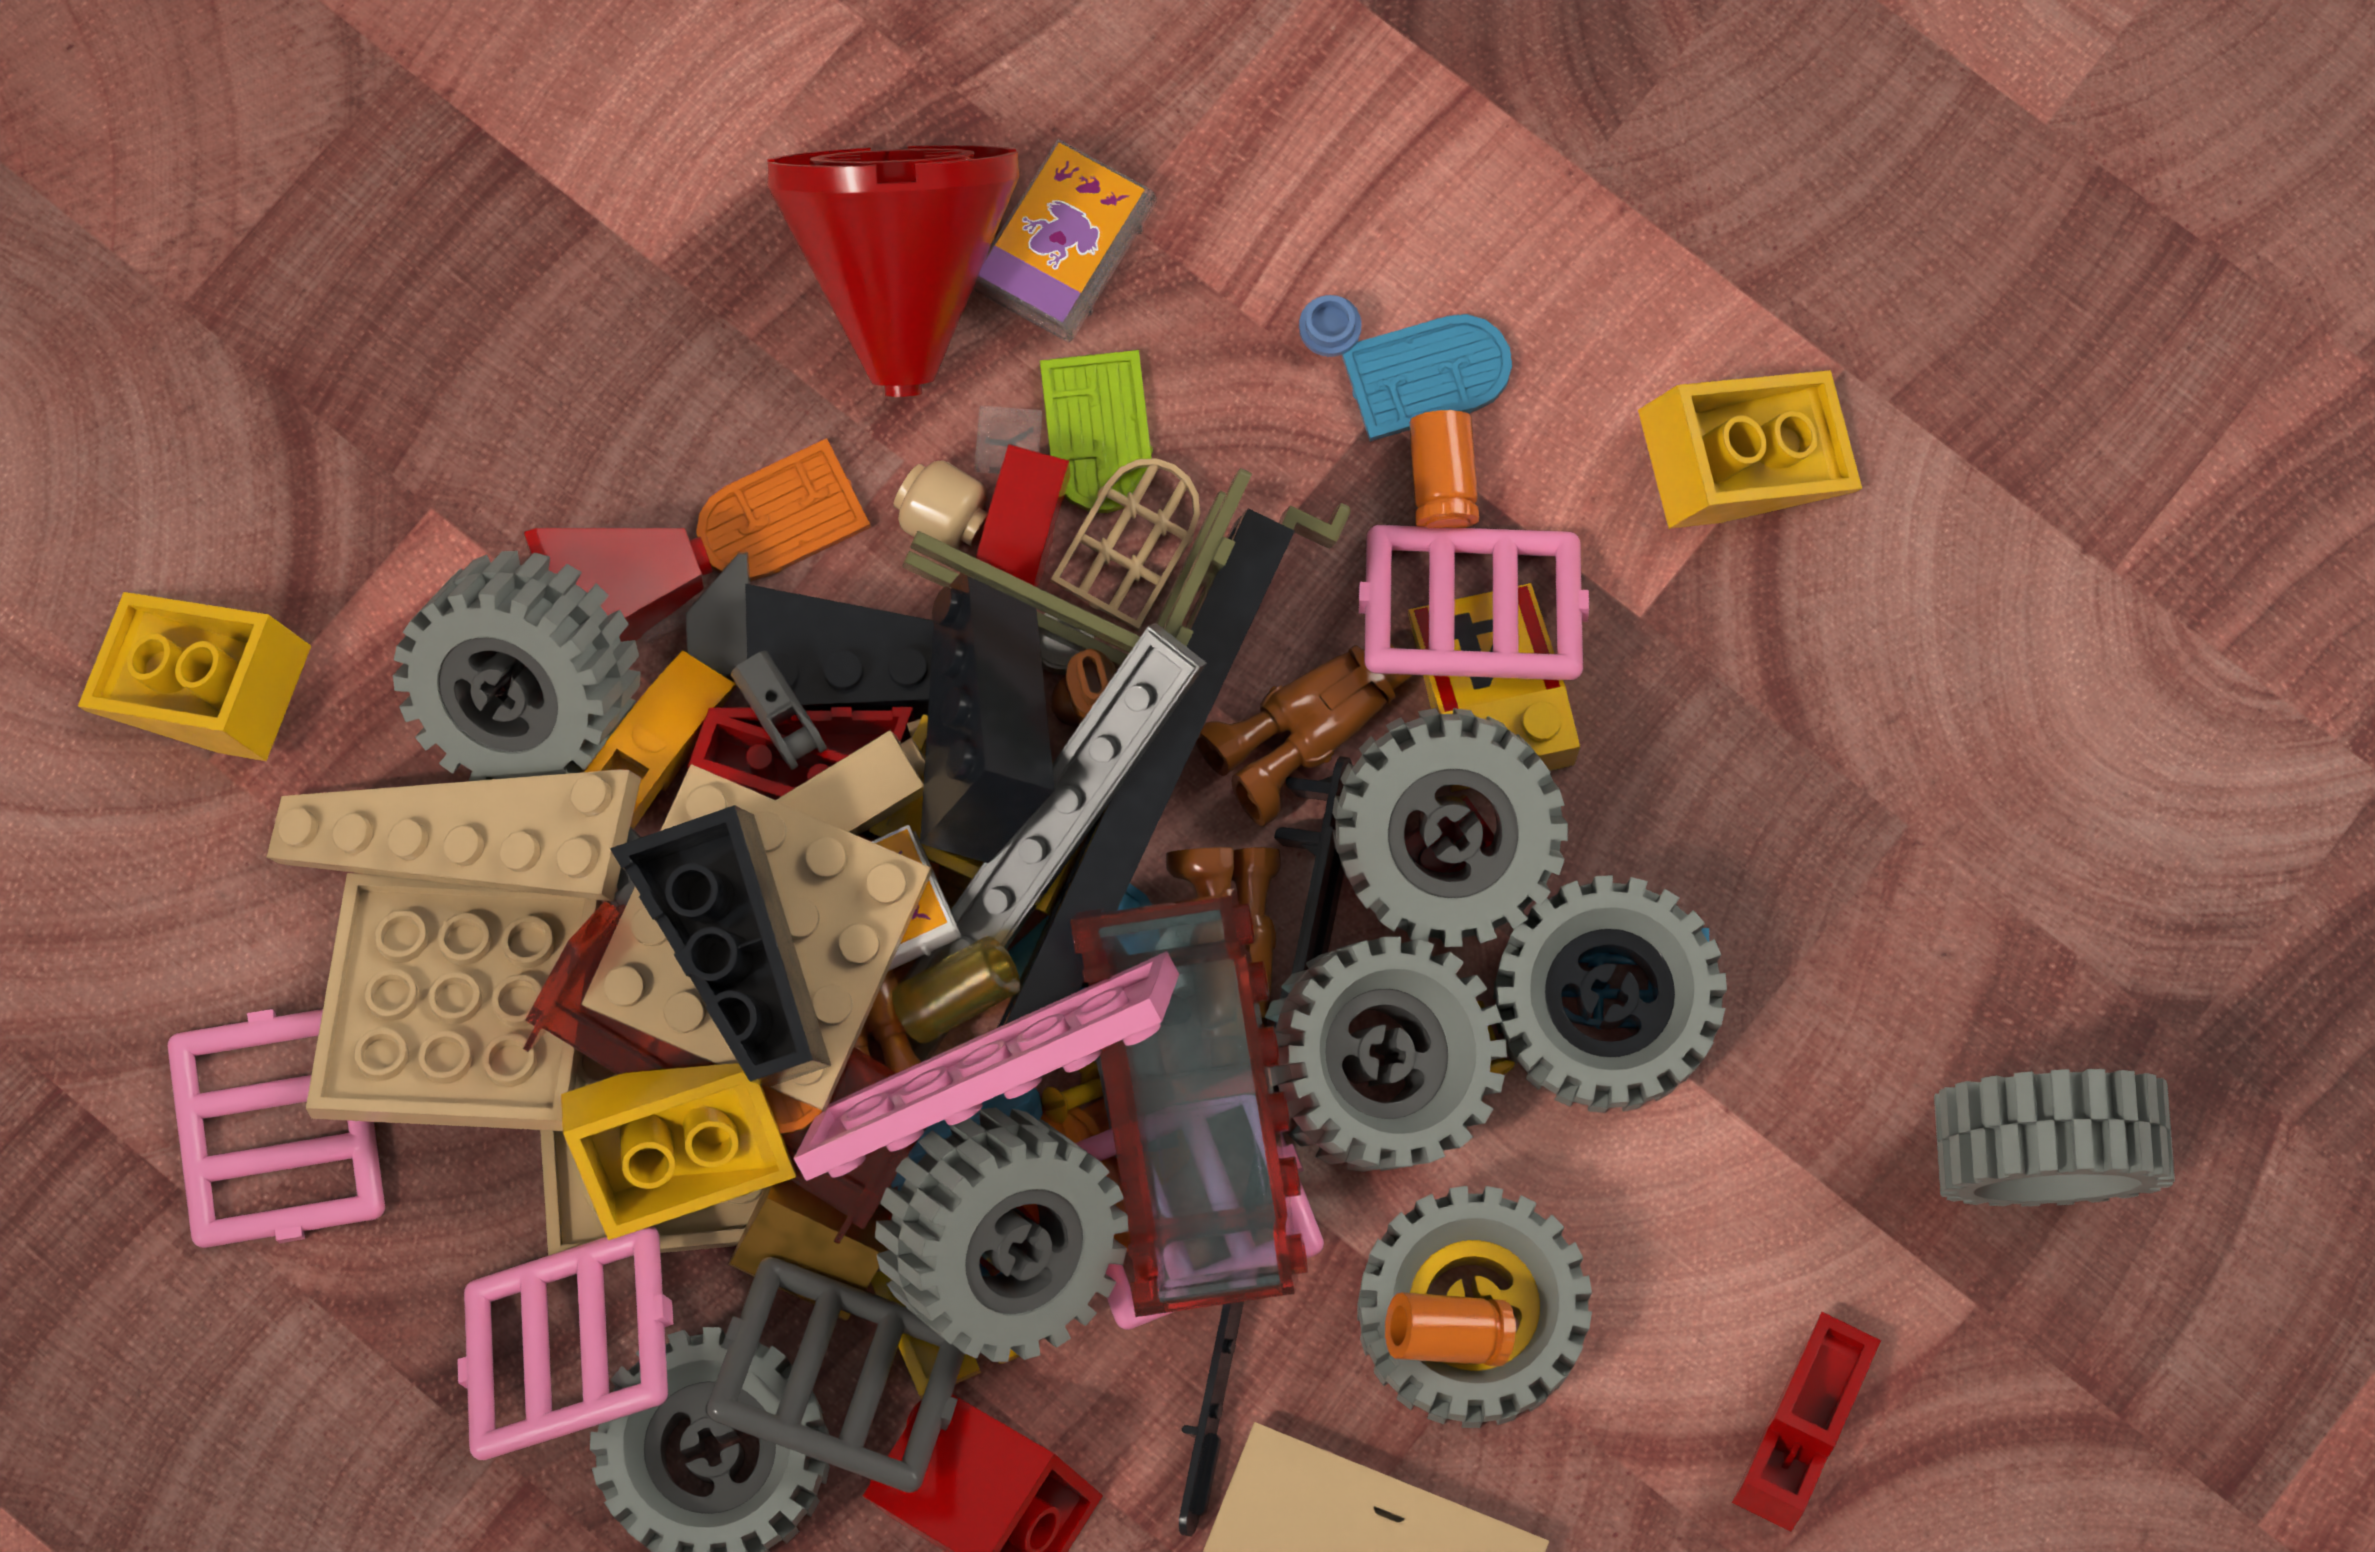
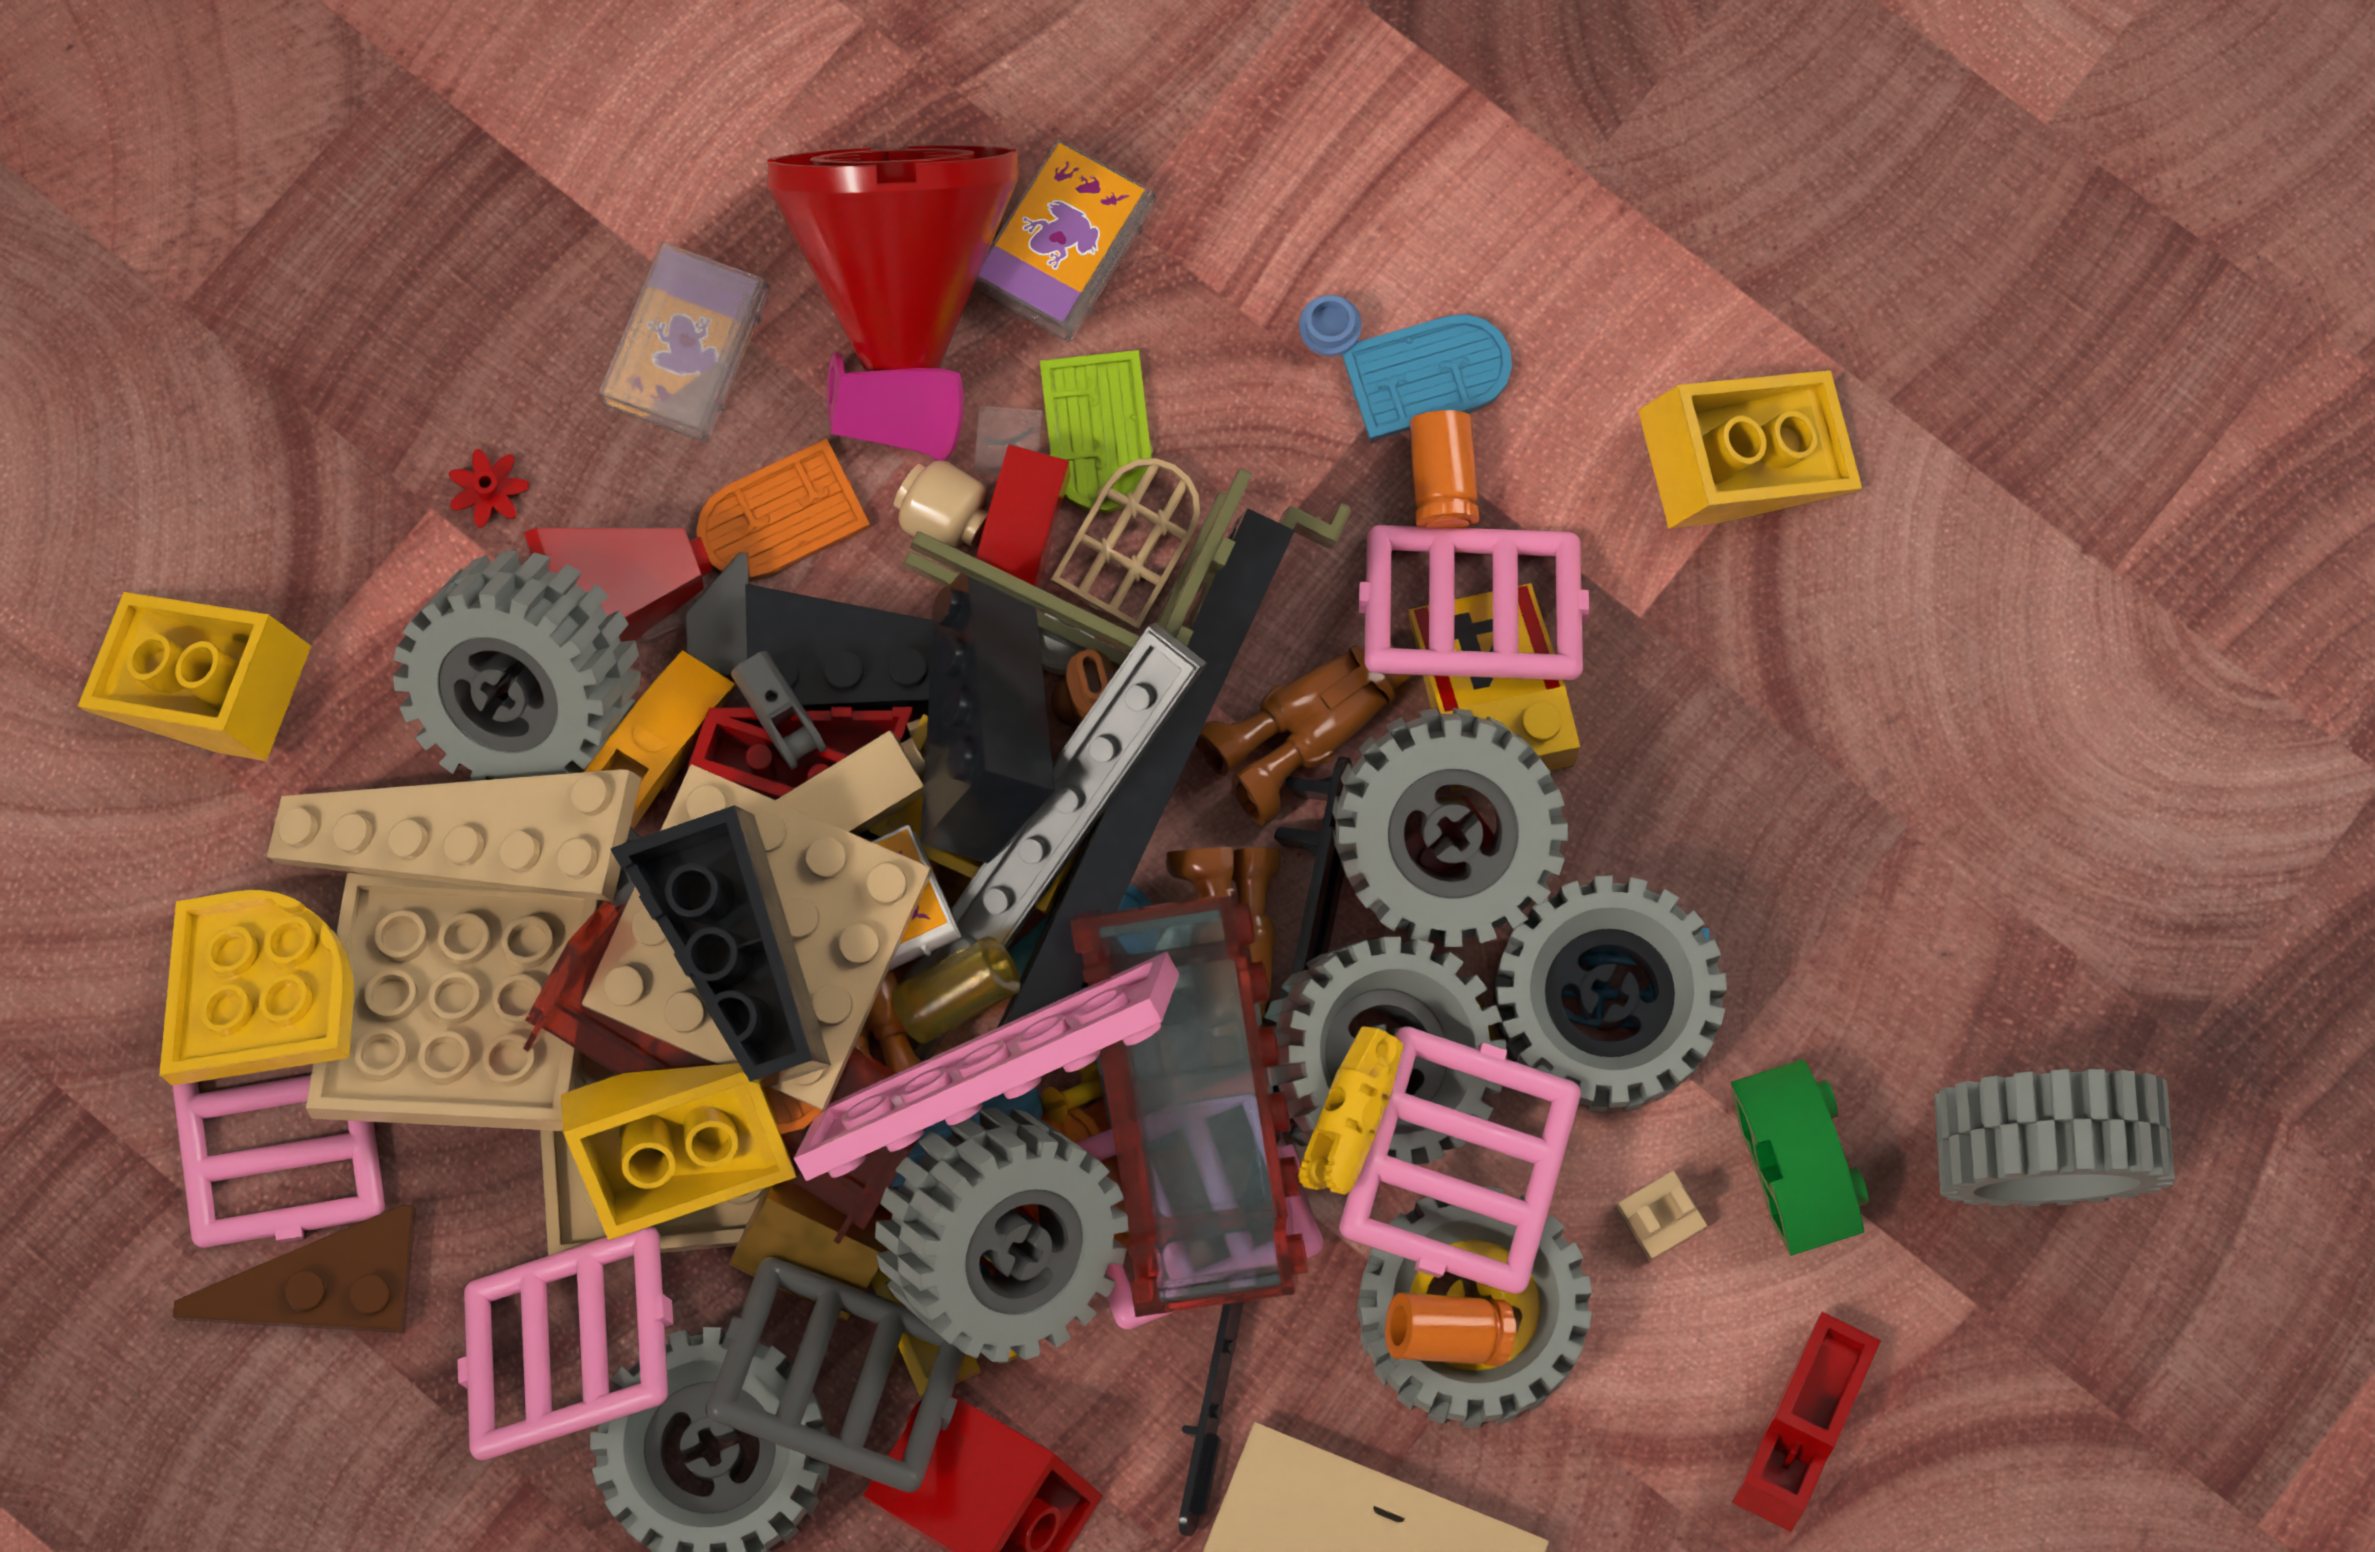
(253, 988): none -> yellow plate
(338, 1282): none -> reddish brown wing
(489, 497): none -> red plant
(684, 342): none -> clear piece
(897, 407): none -> dark pink piece
(1352, 1112): none -> yellow hinge
(1545, 1153): none -> bright pink bar
(1661, 1216): none -> tan tile
(1799, 1156): none -> green brick

